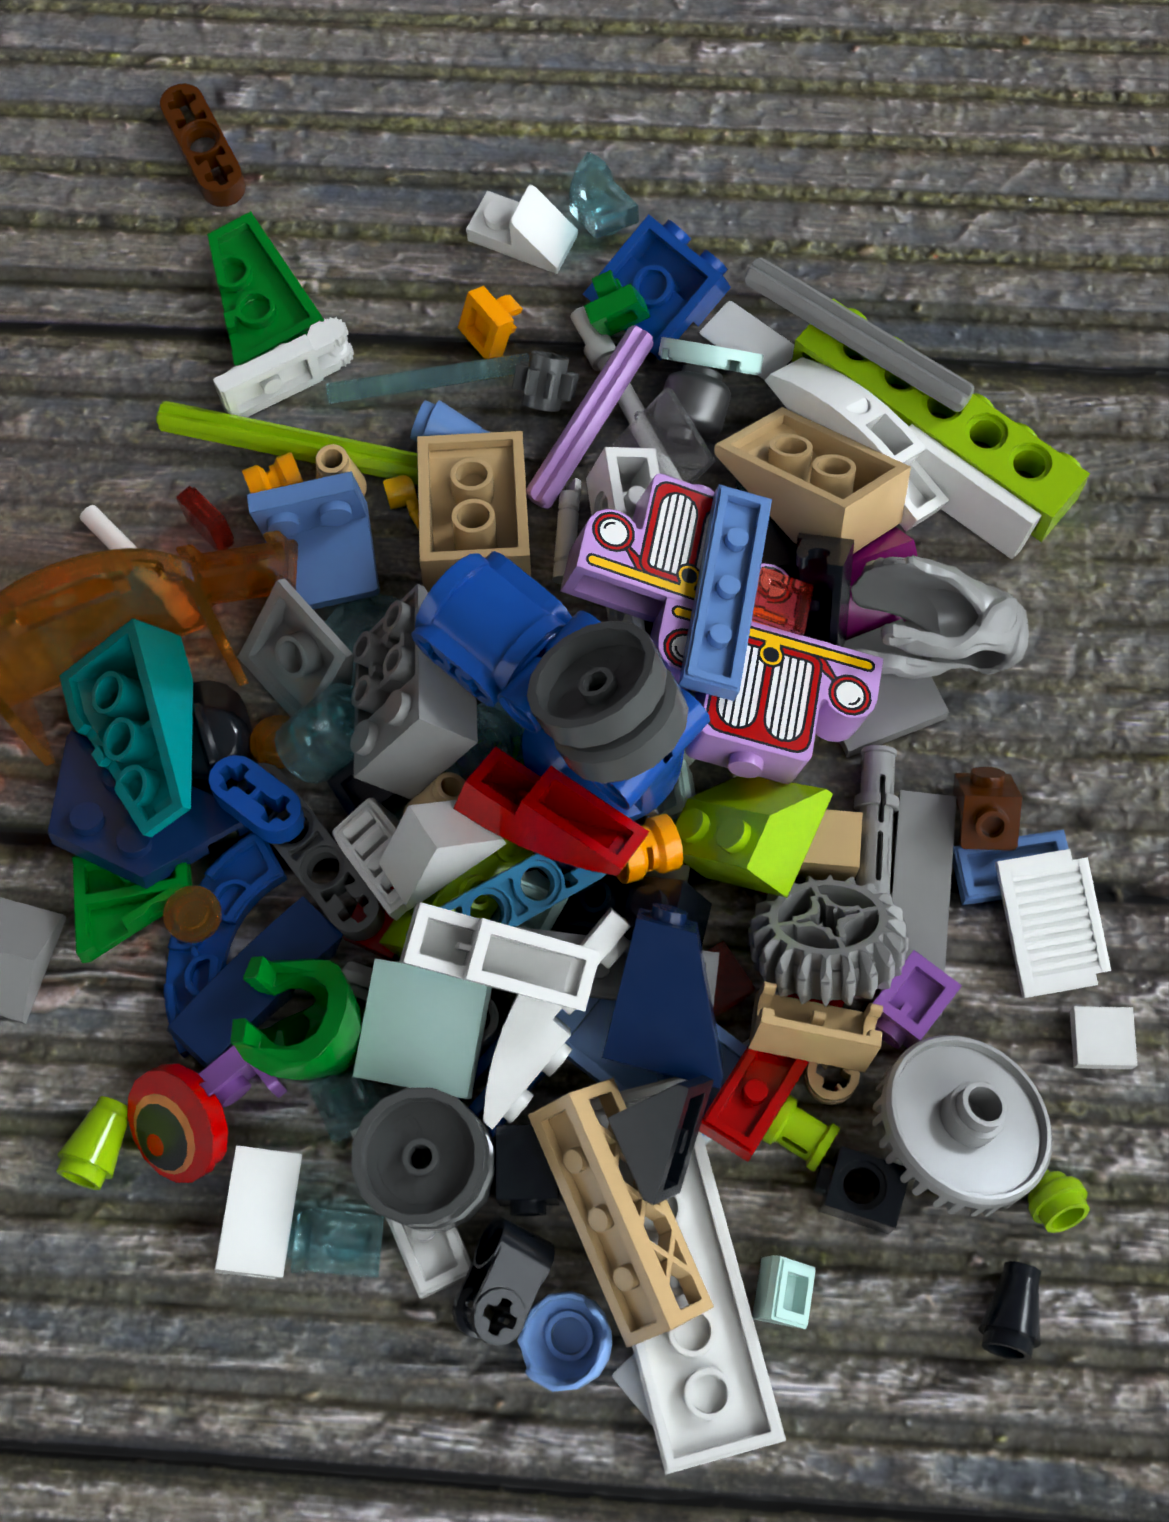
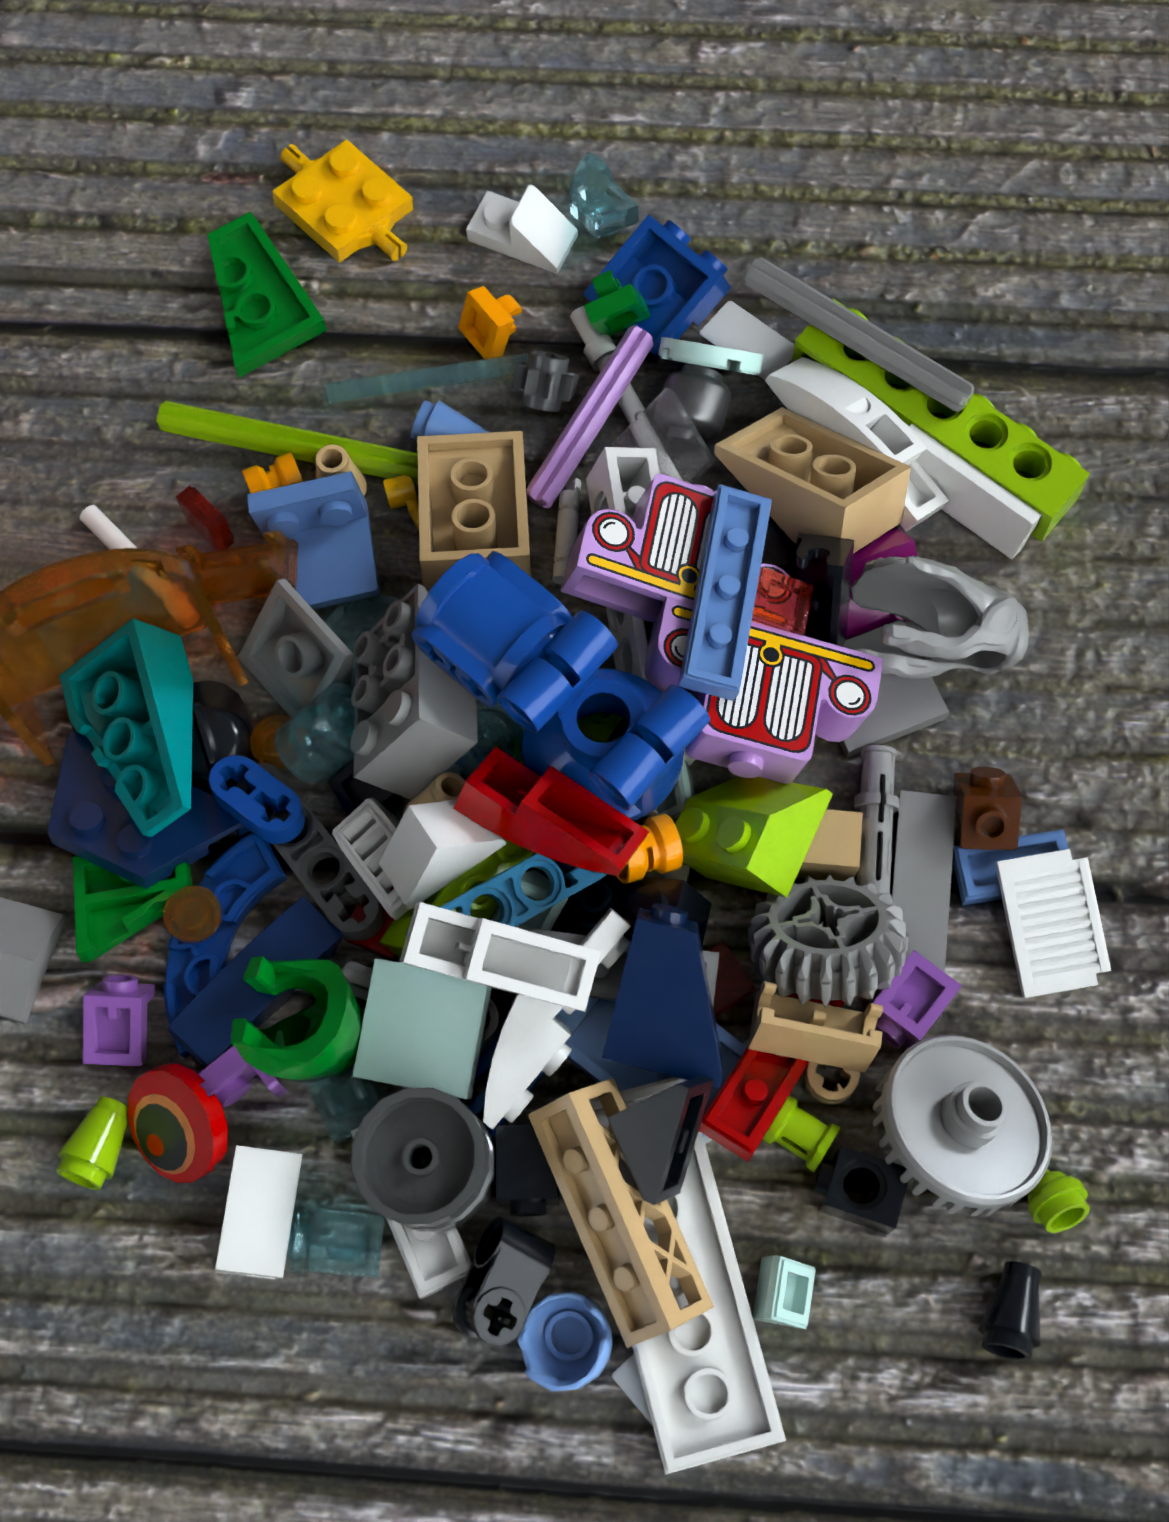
(116, 1021): none -> medium lavender bracket
(201, 163): reddish brown beam -> none
(285, 369): white hinge -> none
(343, 201): none -> yellow plate
(608, 701): dark grey wheel -> none
(1103, 1037): white tile -> none

